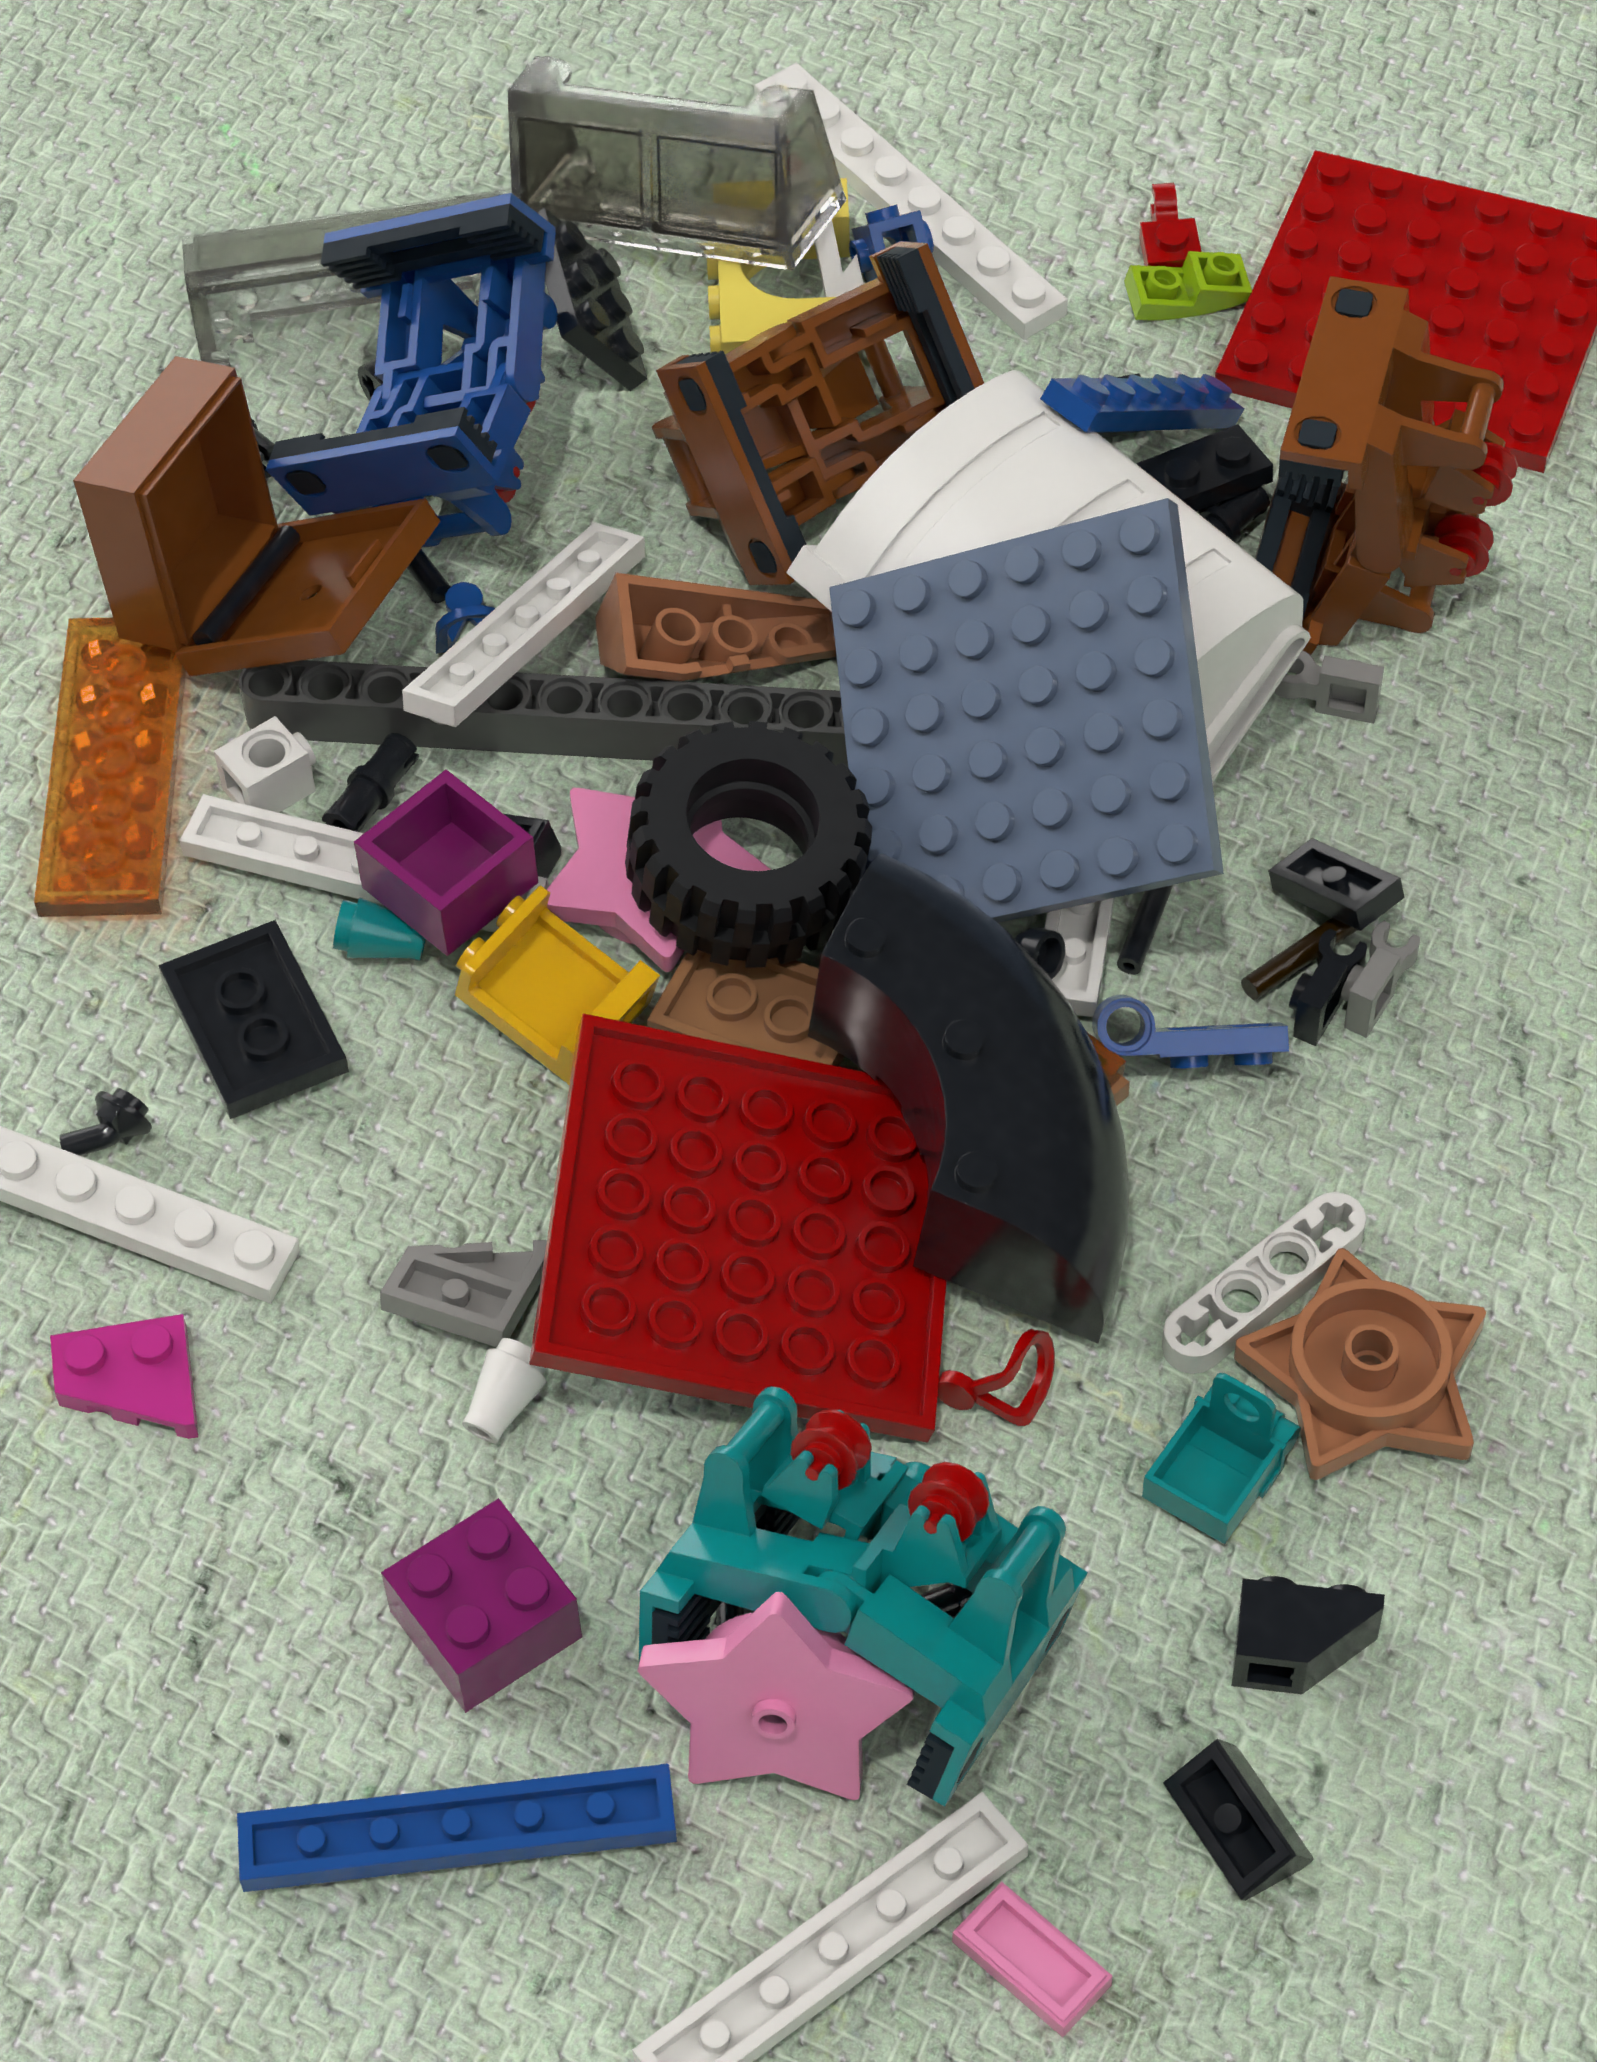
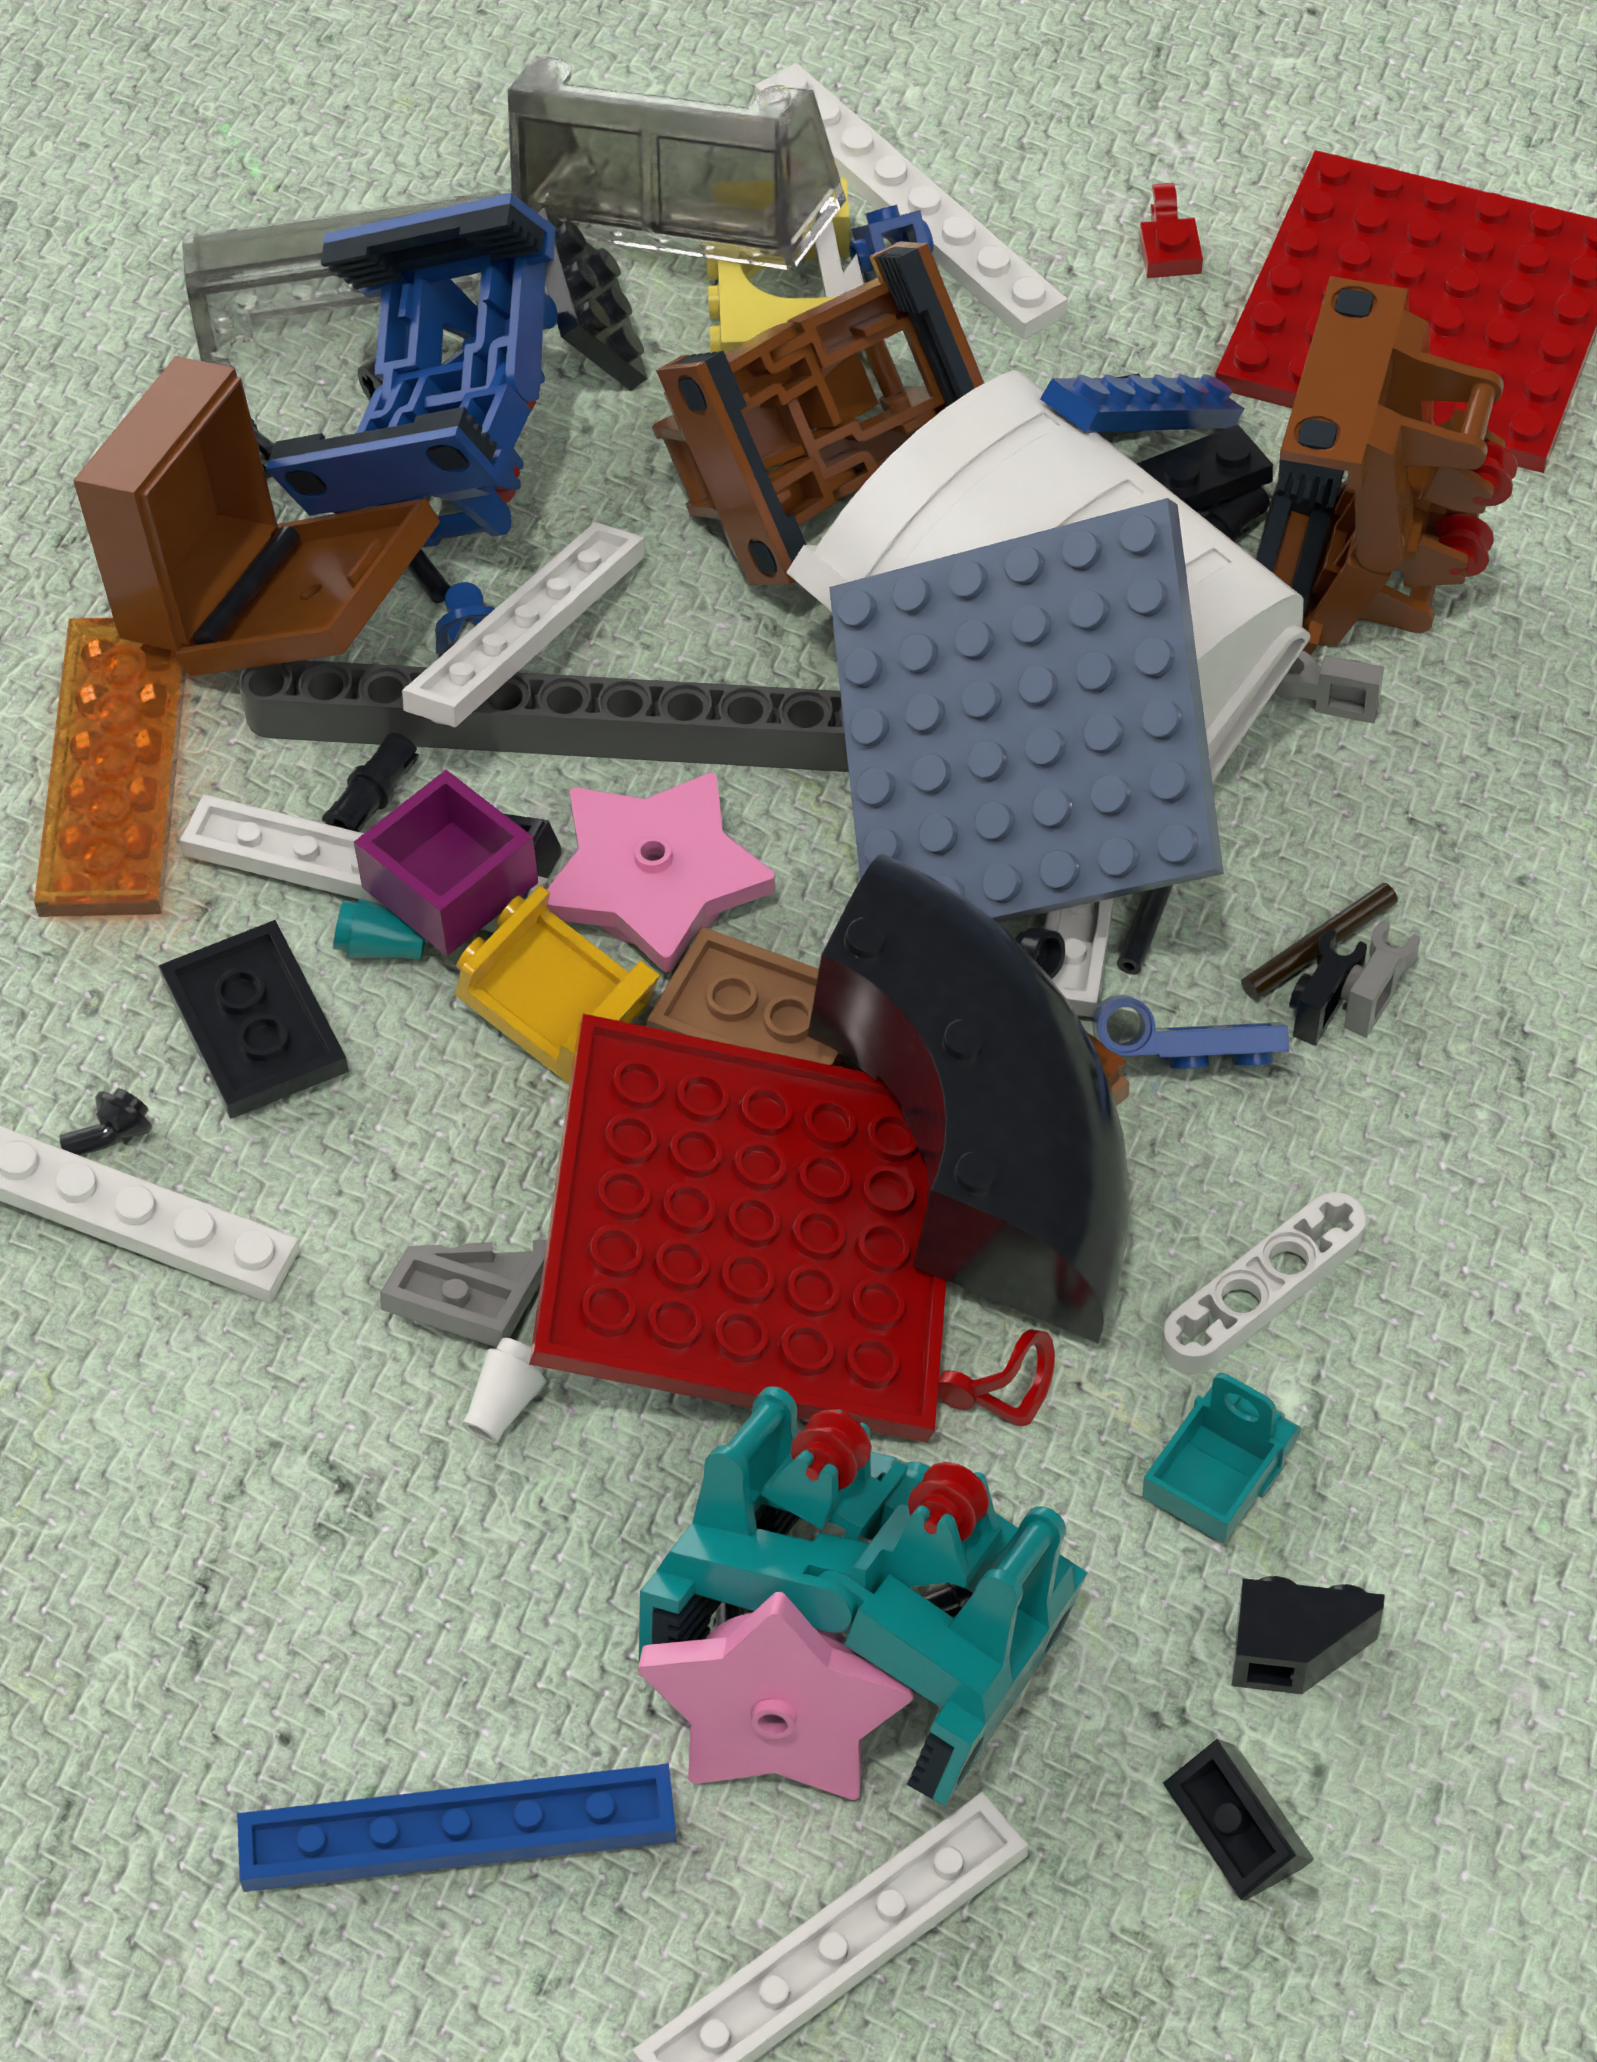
(128, 1372): dark pink wing -> none
(267, 767): white brick -> none
(482, 1604): magenta piece -> none
(706, 630): nougat wedge -> none
(759, 778): black tyre -> none
(1032, 1959): bright pink tile -> none
(1200, 287): lime slope -> none
(1336, 884): black plate -> none
(1368, 1368): nougat plate -> none

